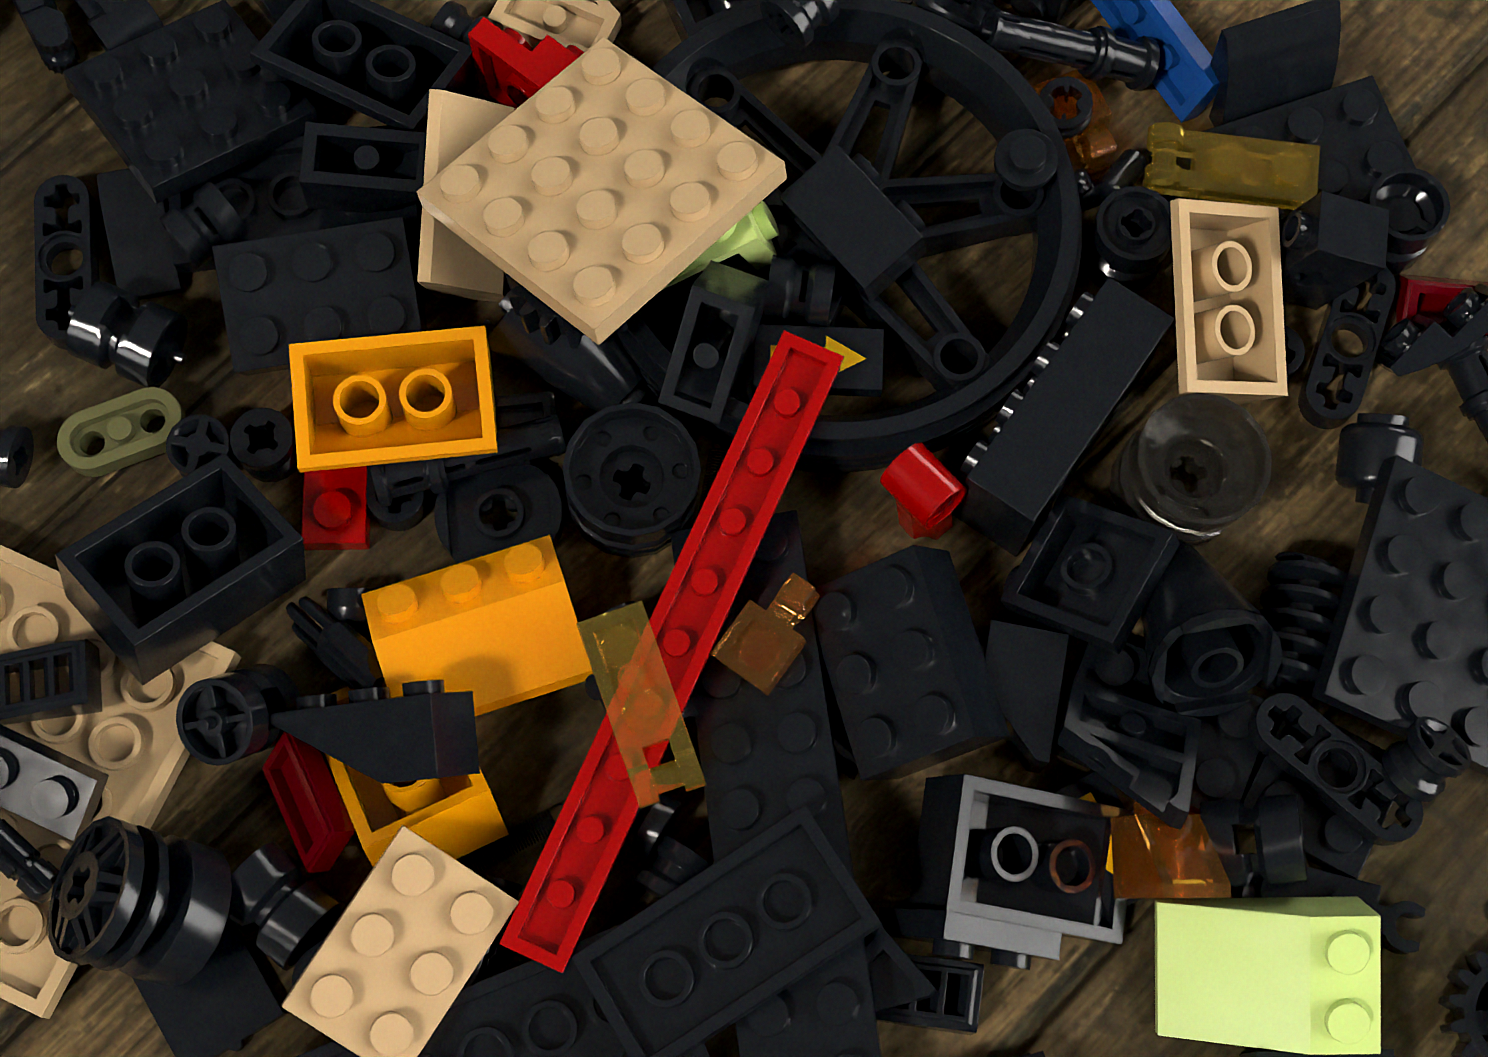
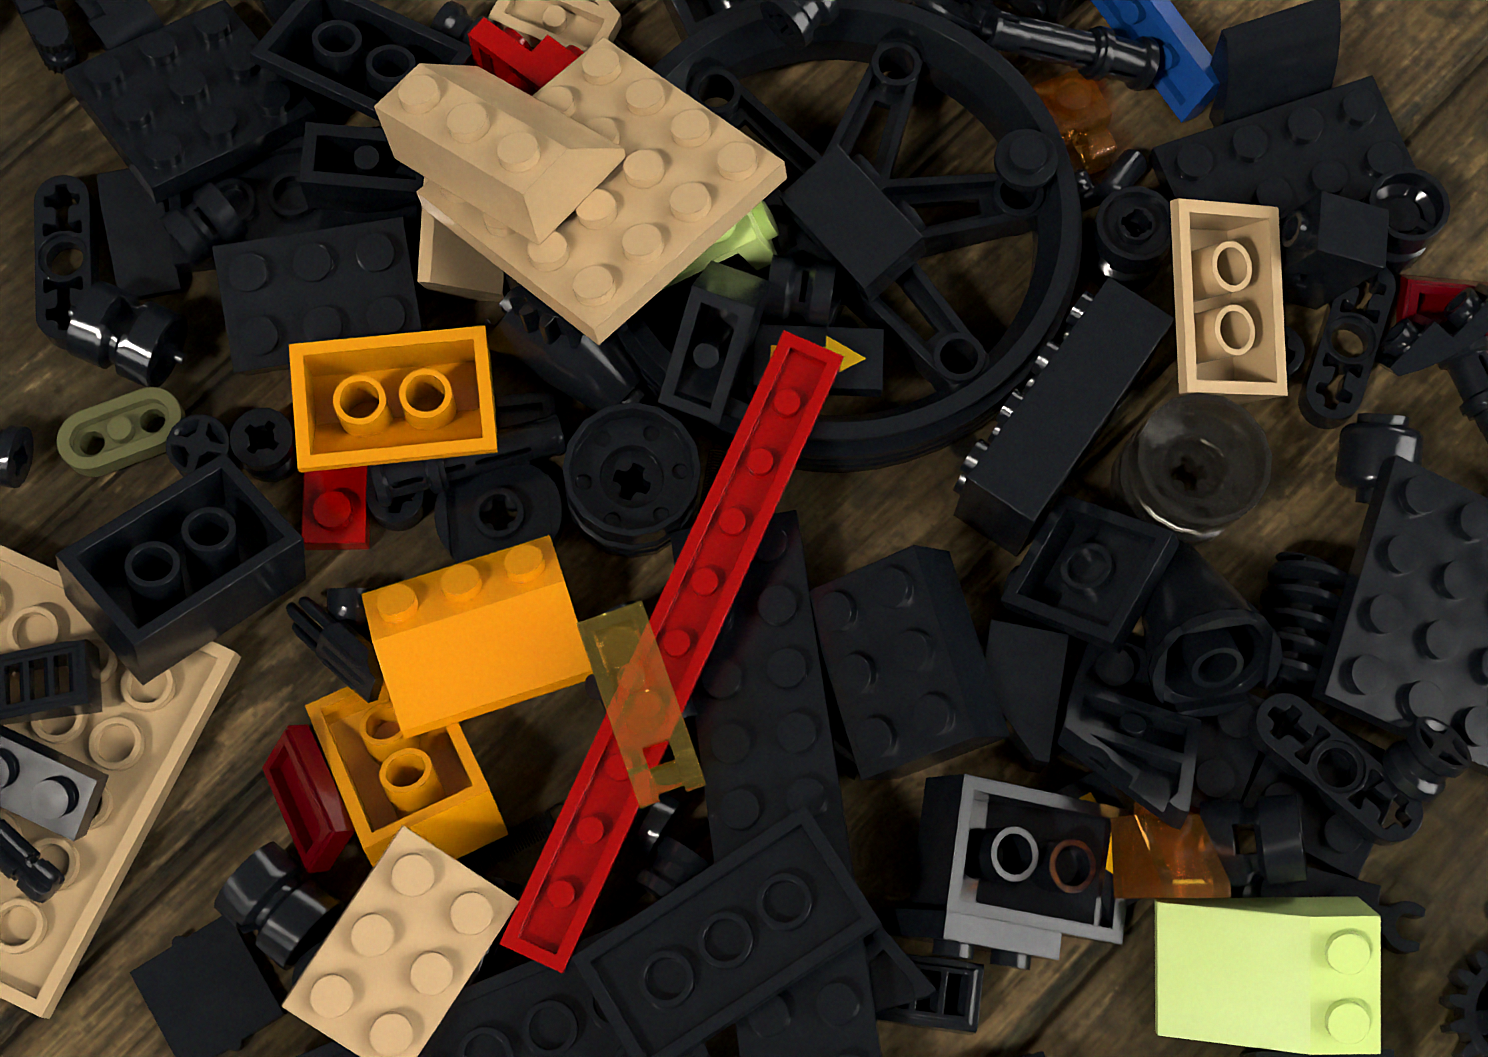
(139, 902): black wheel -> none
(230, 712): black wheel -> none
(391, 738): black slope -> none
(495, 146): none -> tan slope
(763, 641): clear orange plate -> none
(923, 492): red piece -> none
(1074, 88): black bush -> none
(1231, 167): clear yellow plate -> none

